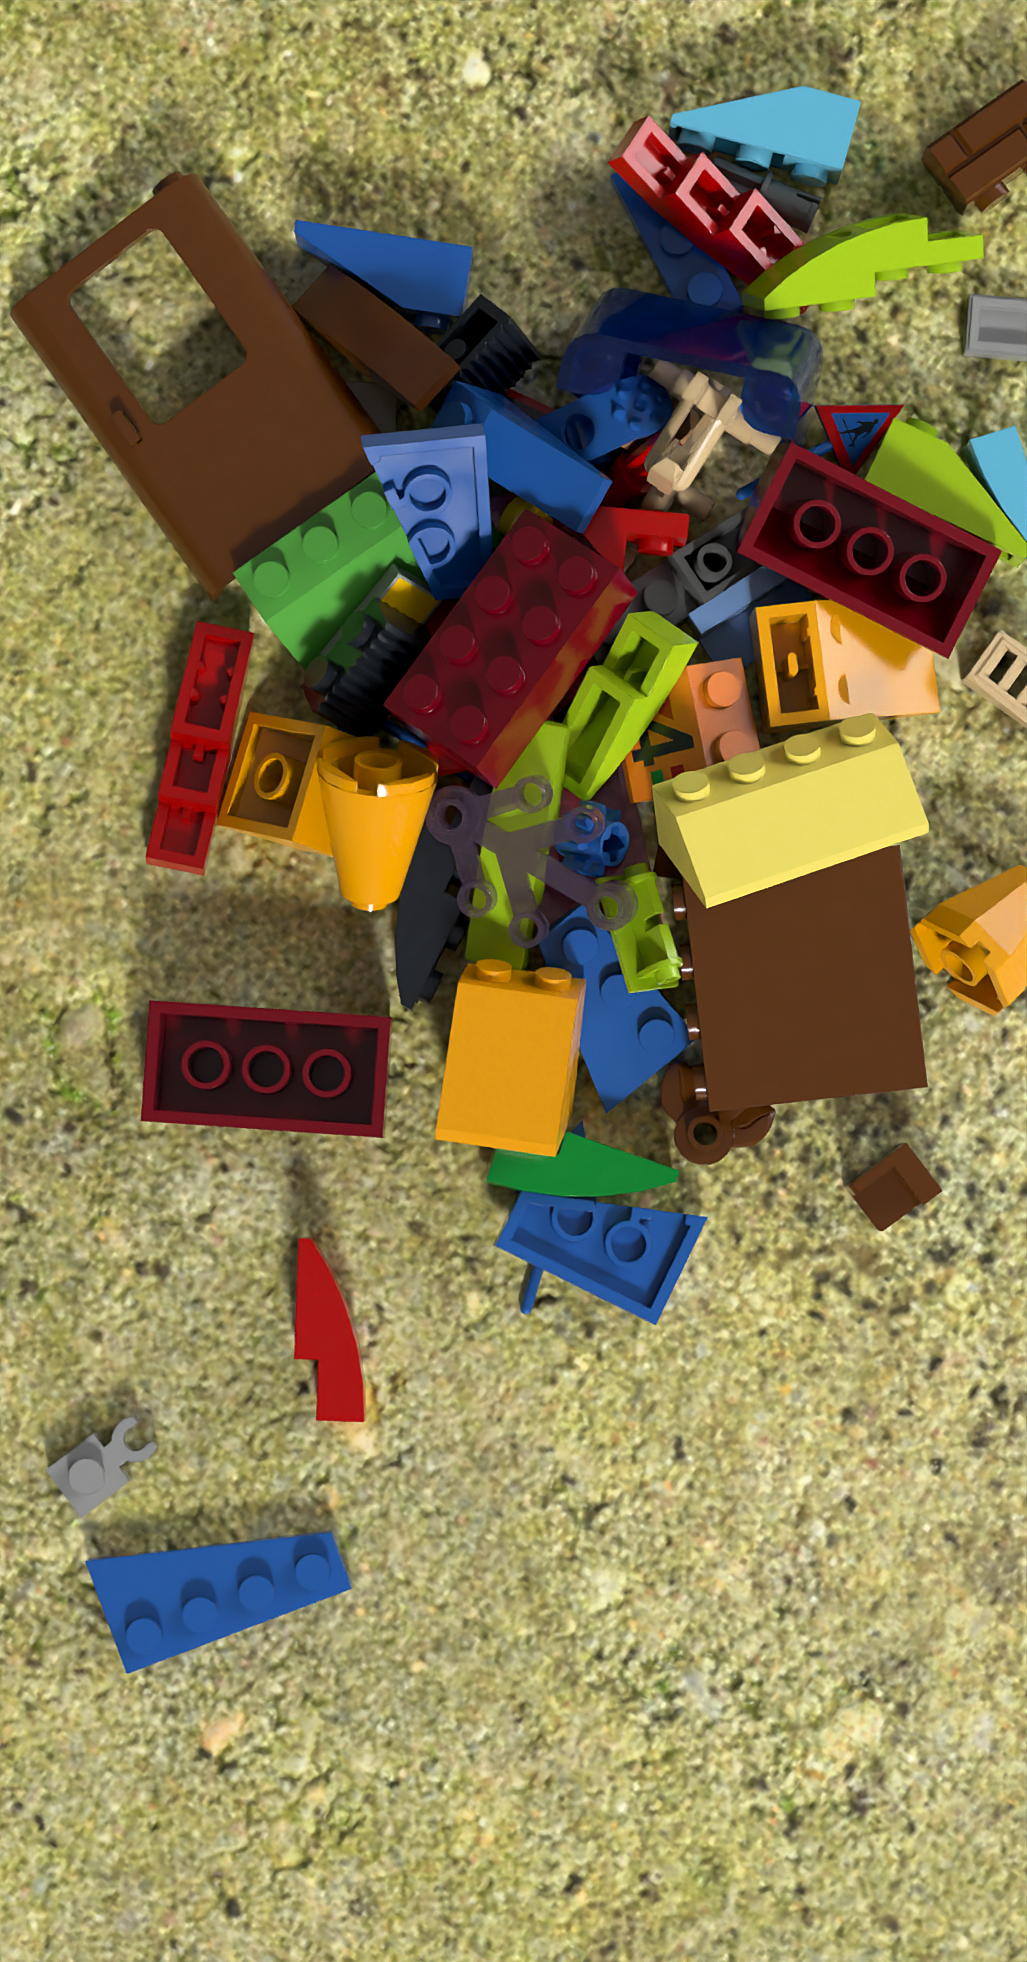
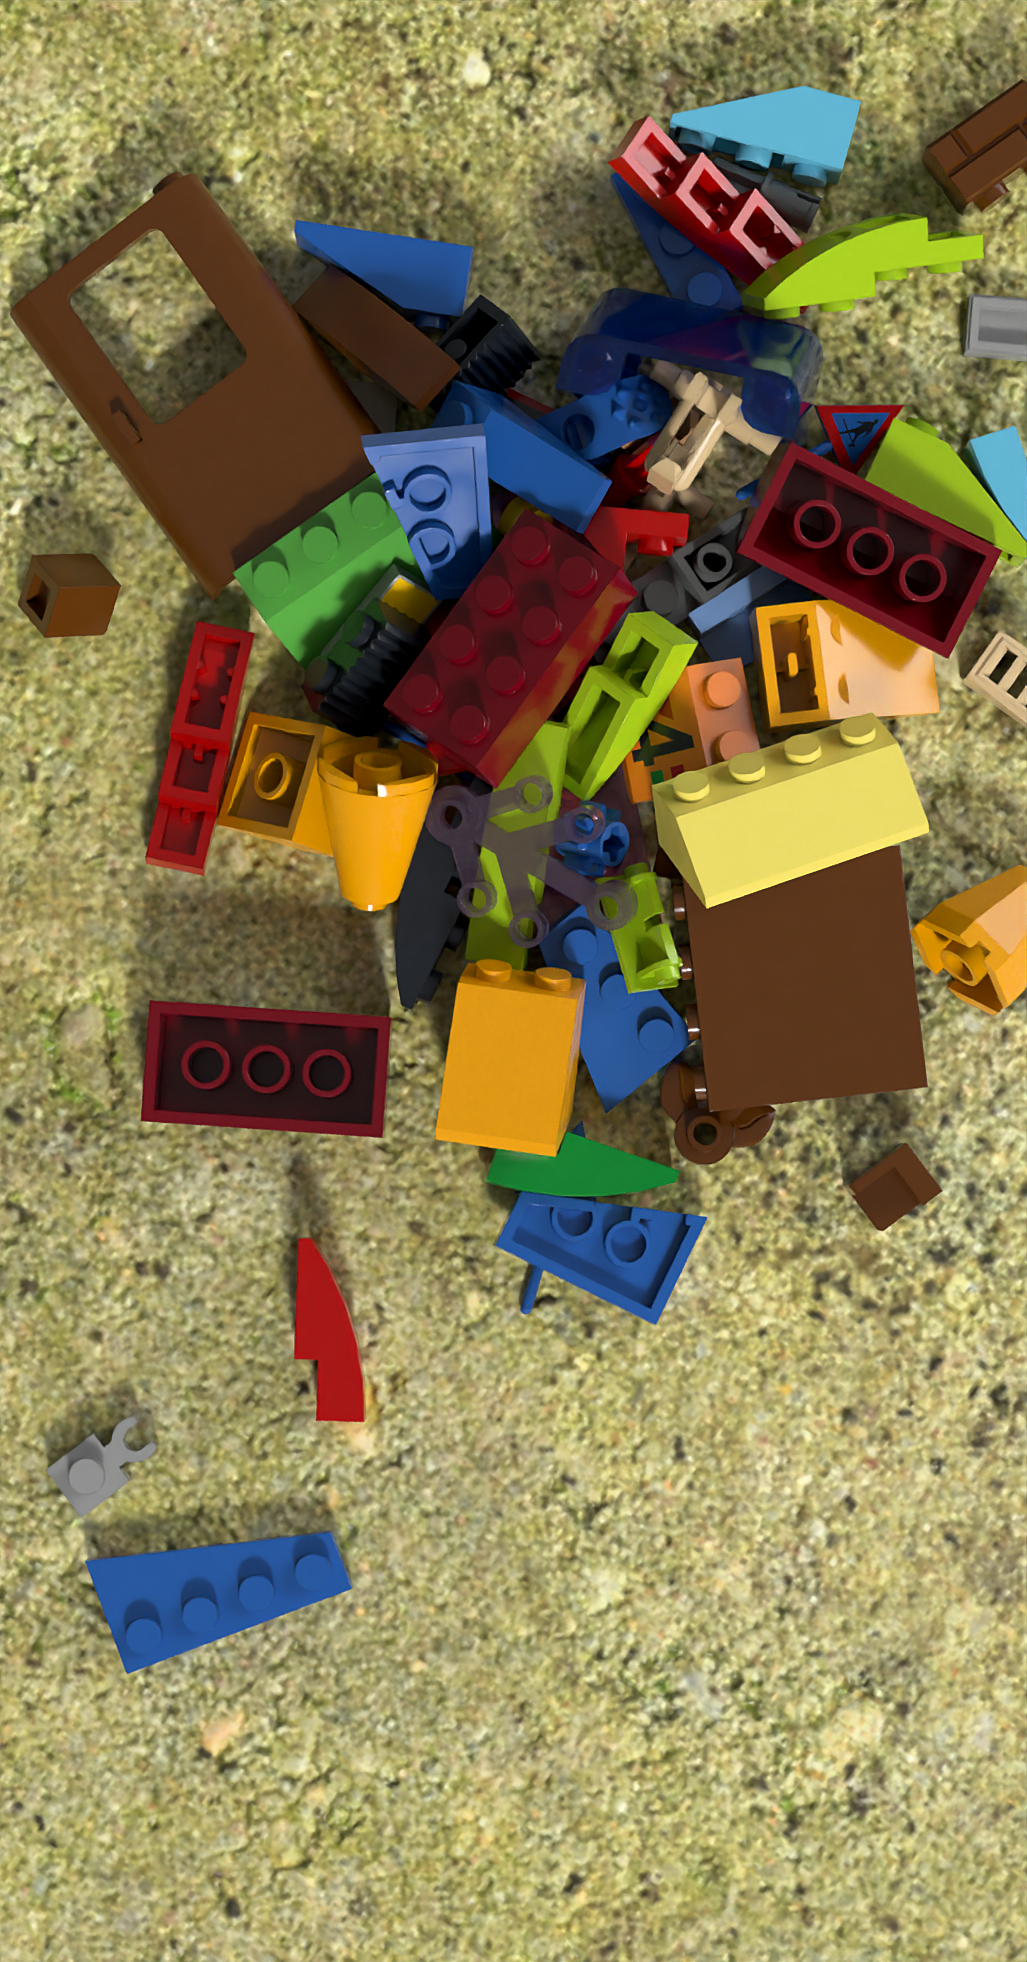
(68, 595): none -> reddish brown panel

